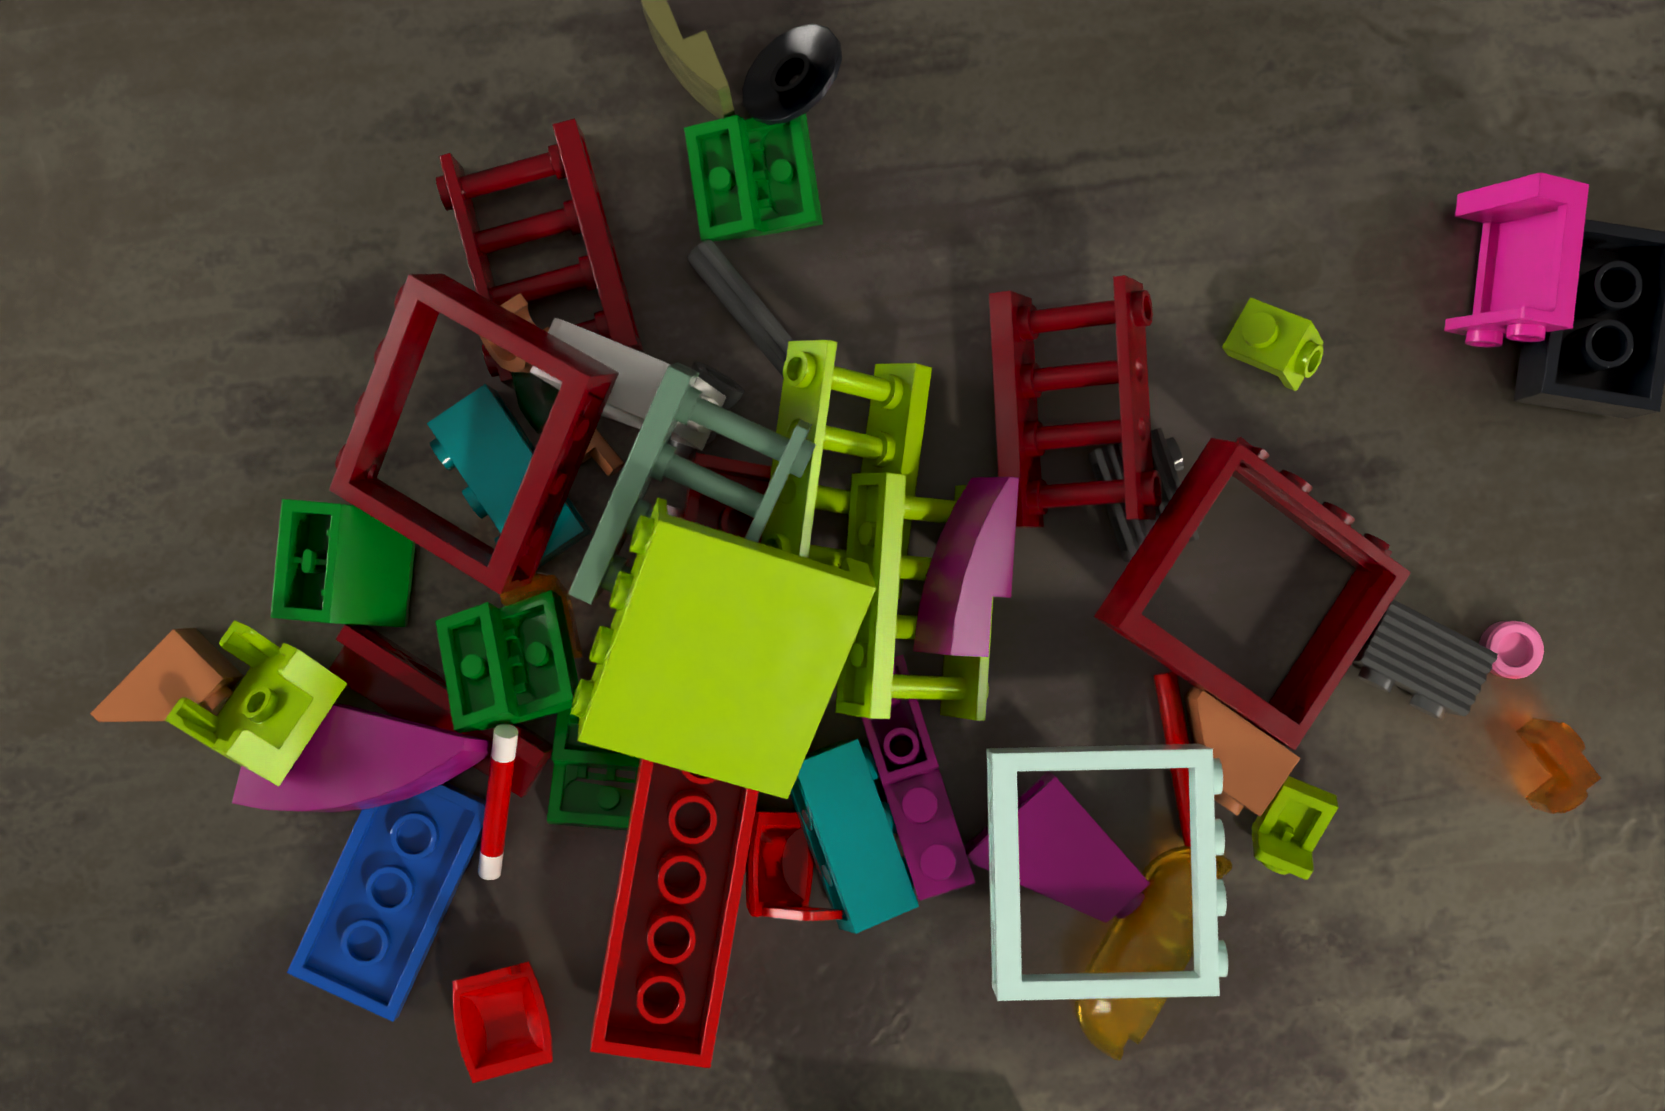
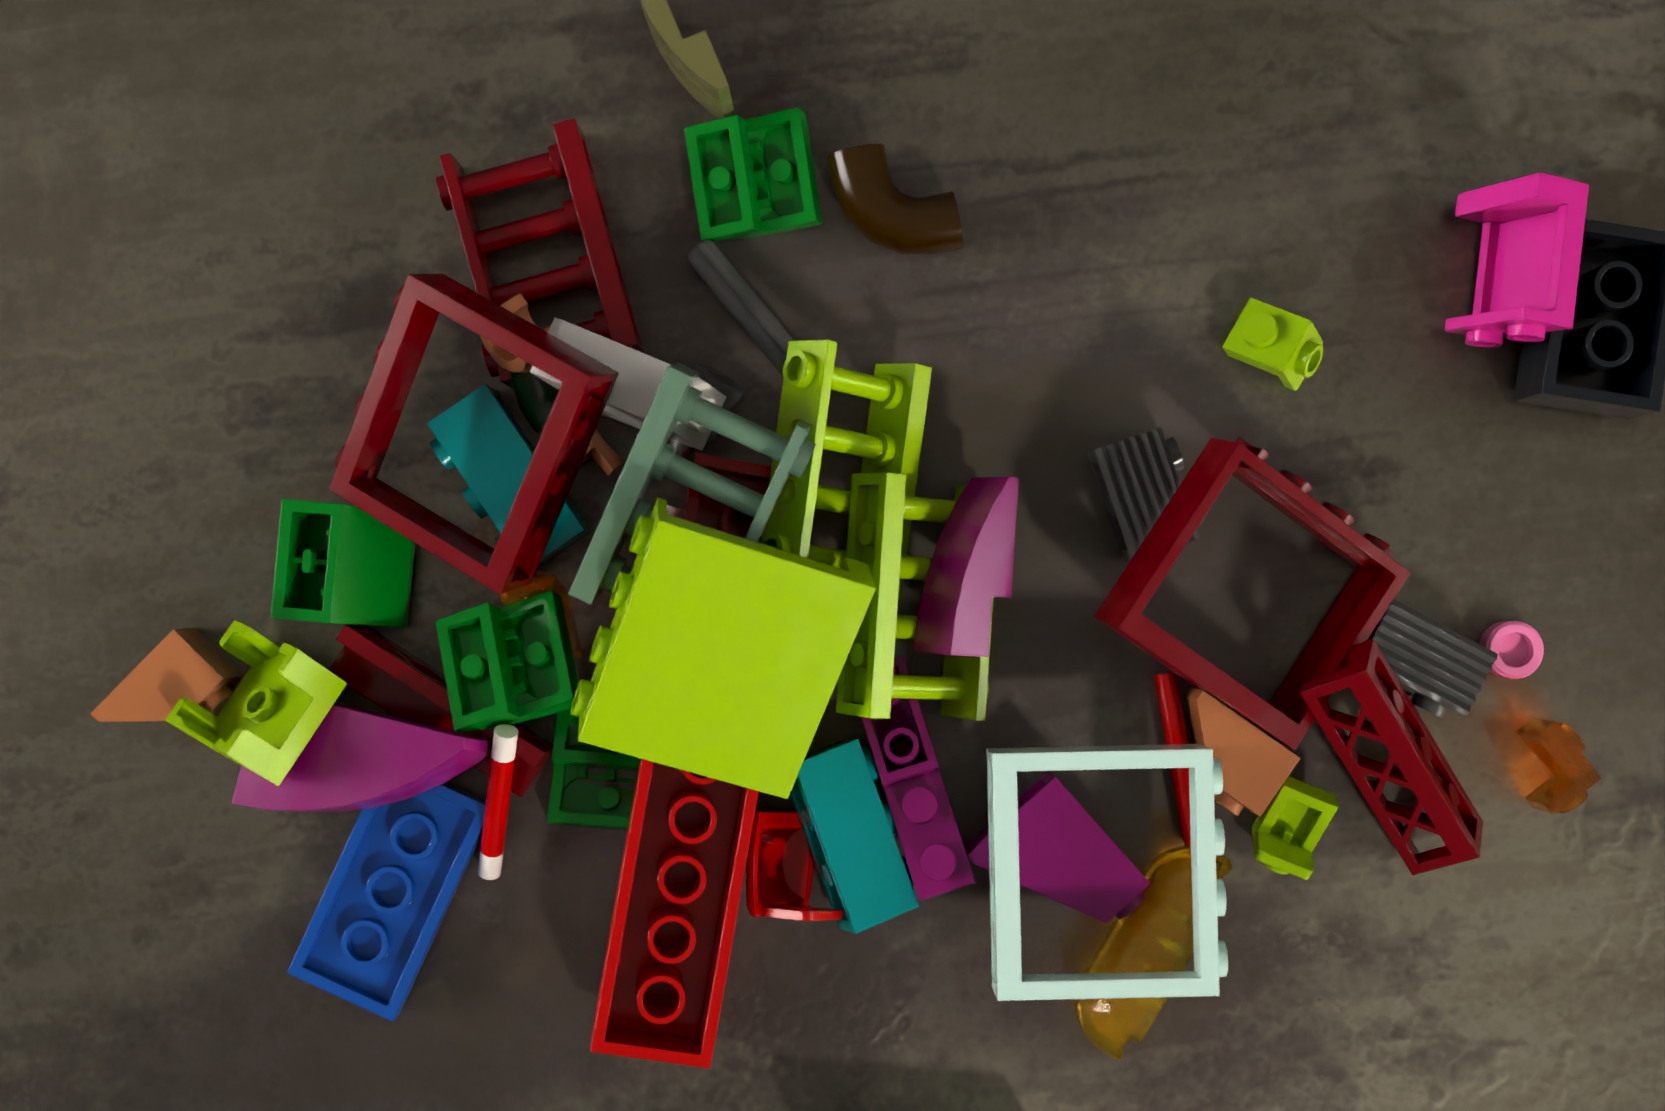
(501, 1022): red piece -> none
(792, 74): black dish -> none
(887, 214): none -> dark brown cylinder
(1021, 381): dark red fence -> none
(1410, 747): none -> dark red fence

